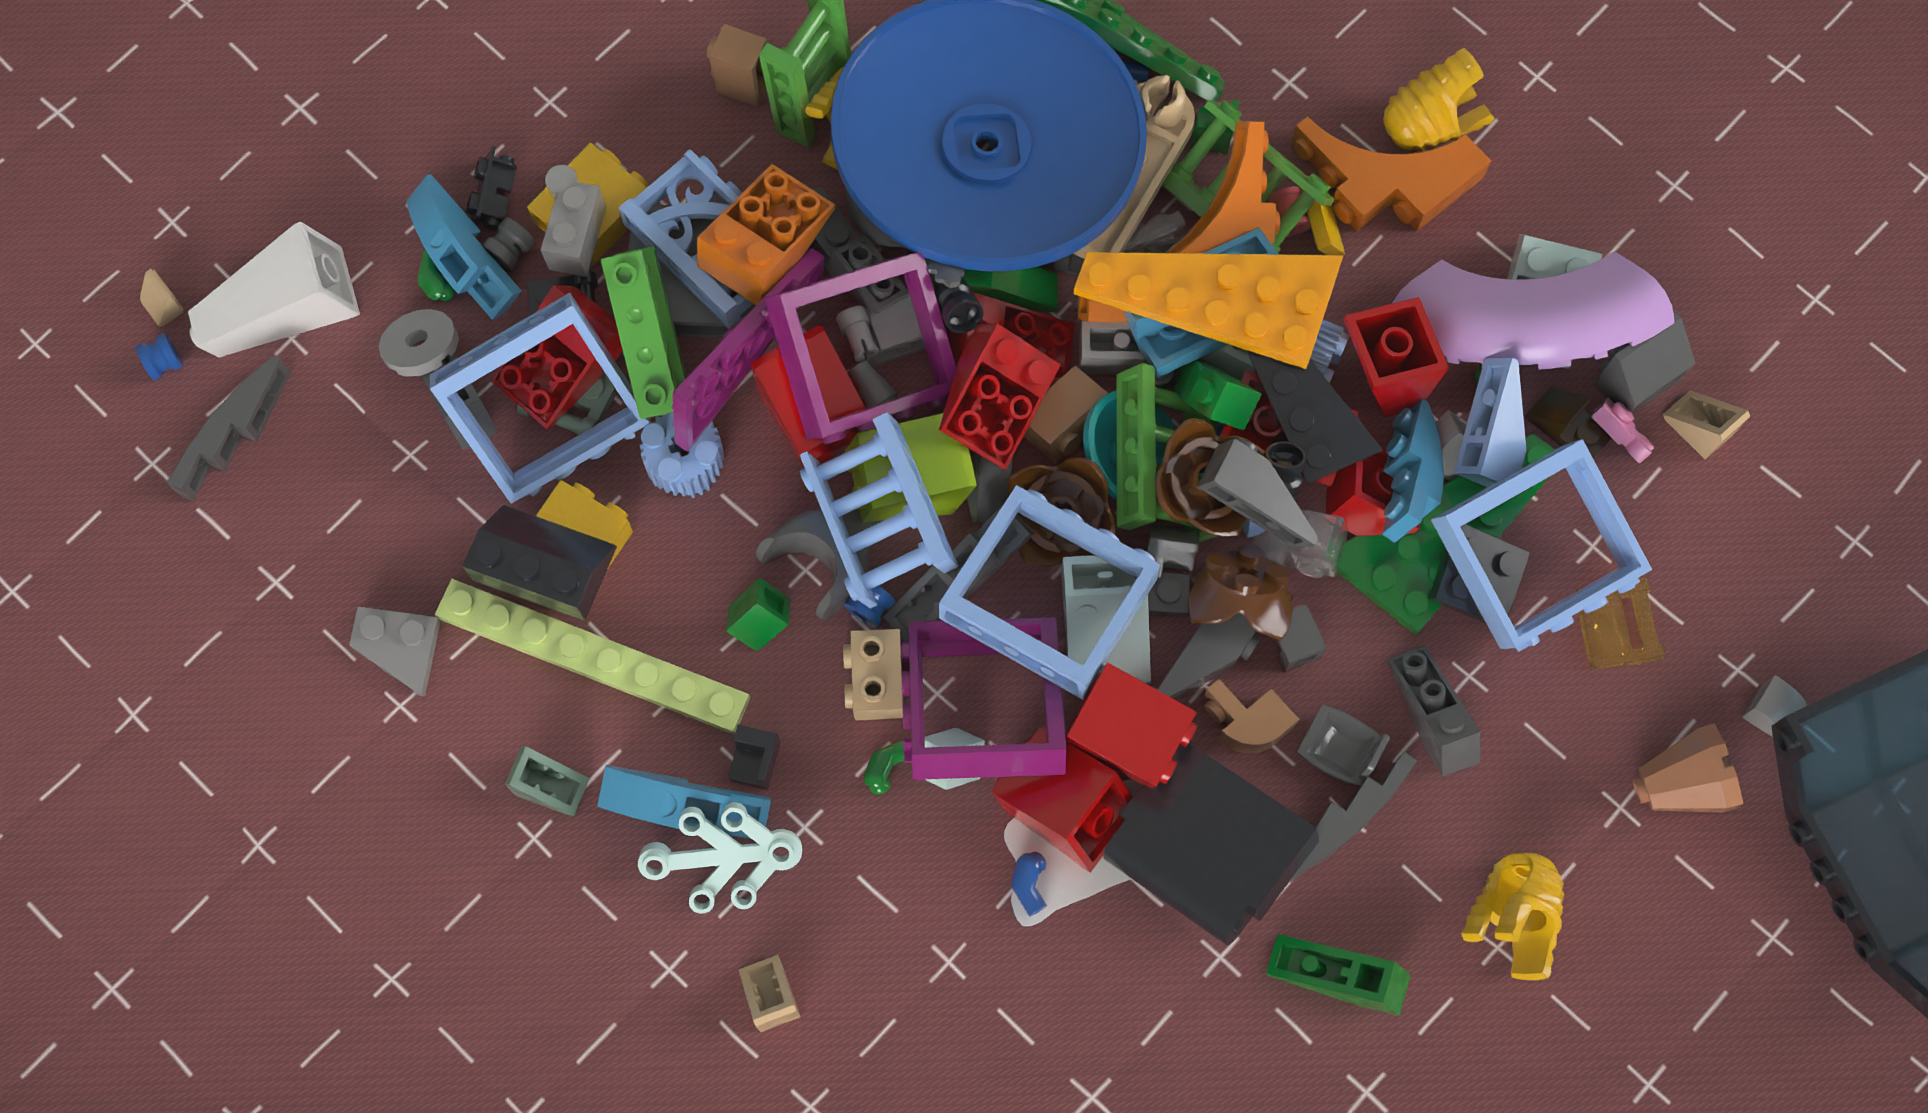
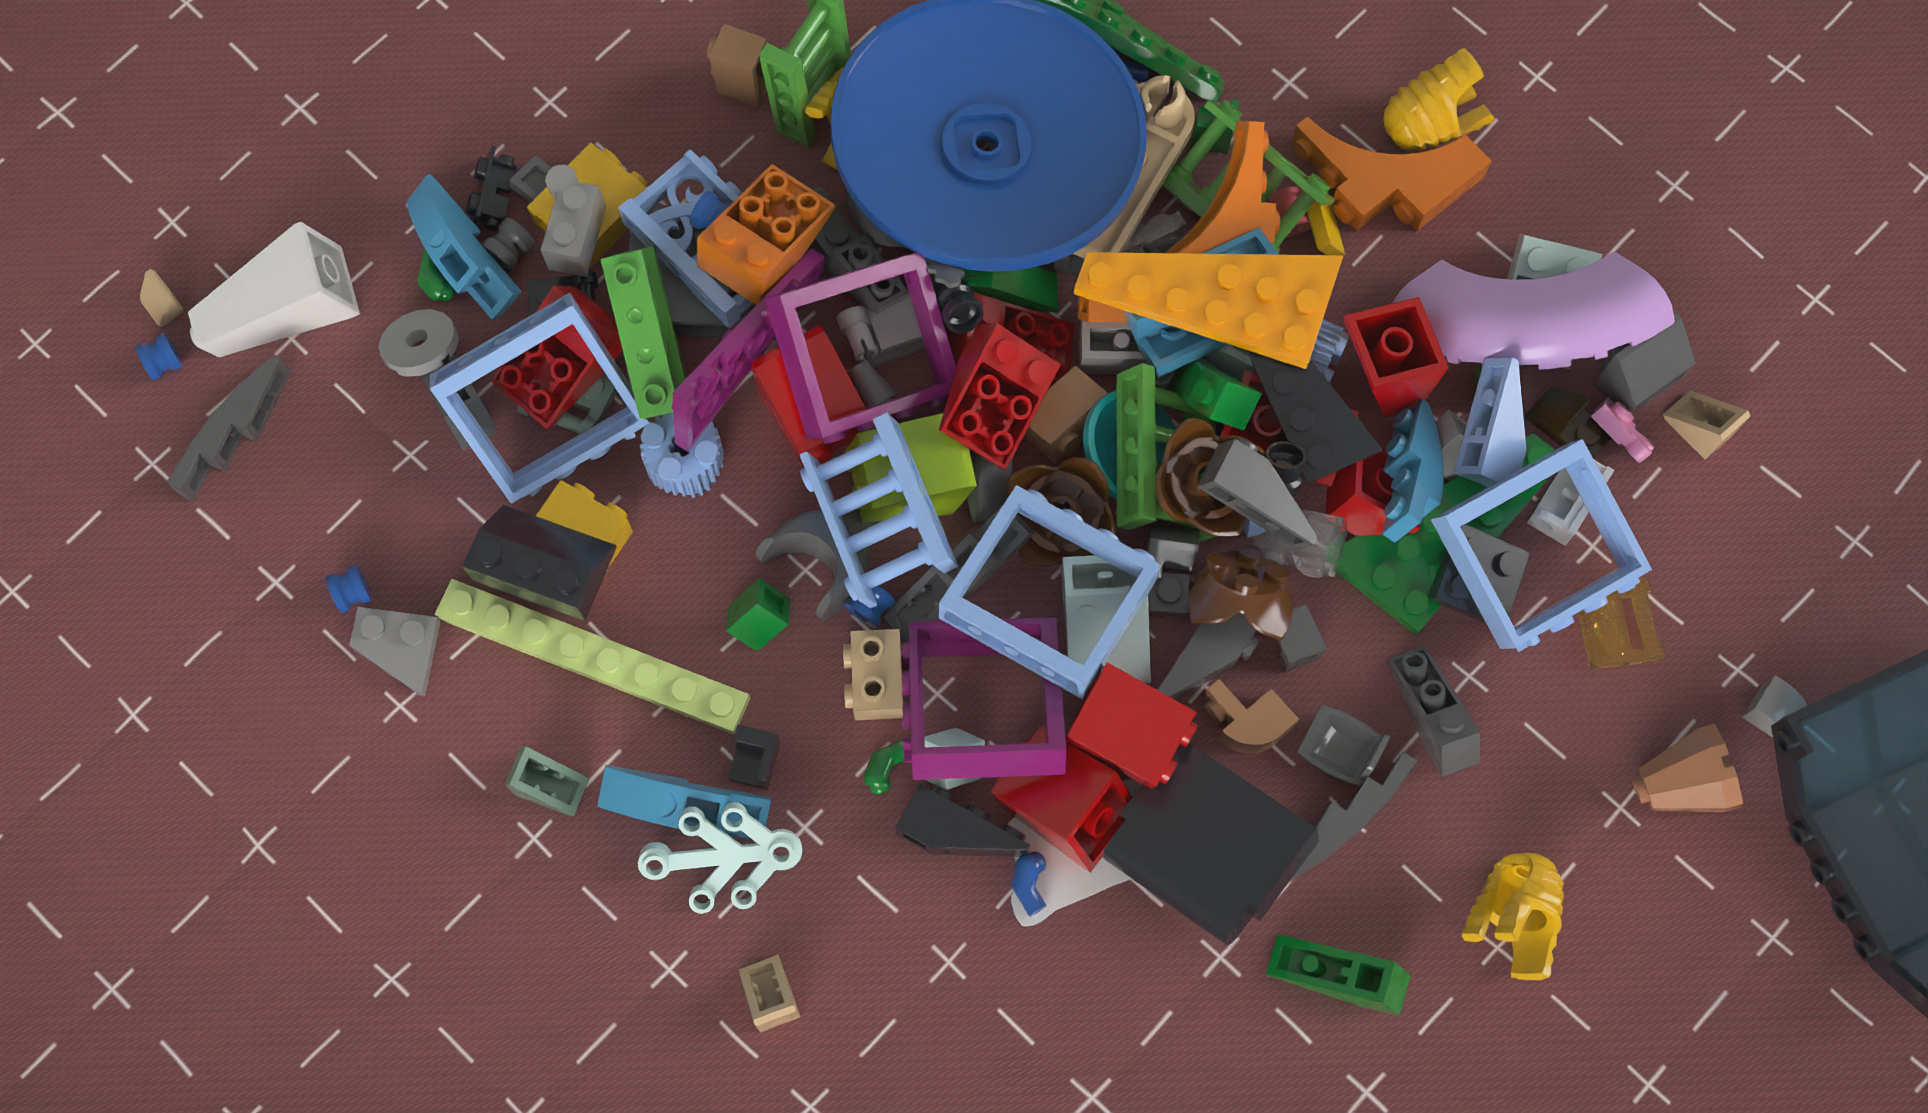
(348, 588): none -> blue wheel
(530, 179): none -> dark grey plate
(707, 210): none -> blue wheel
(949, 829): none -> black slope
(1562, 507): none -> white hinge

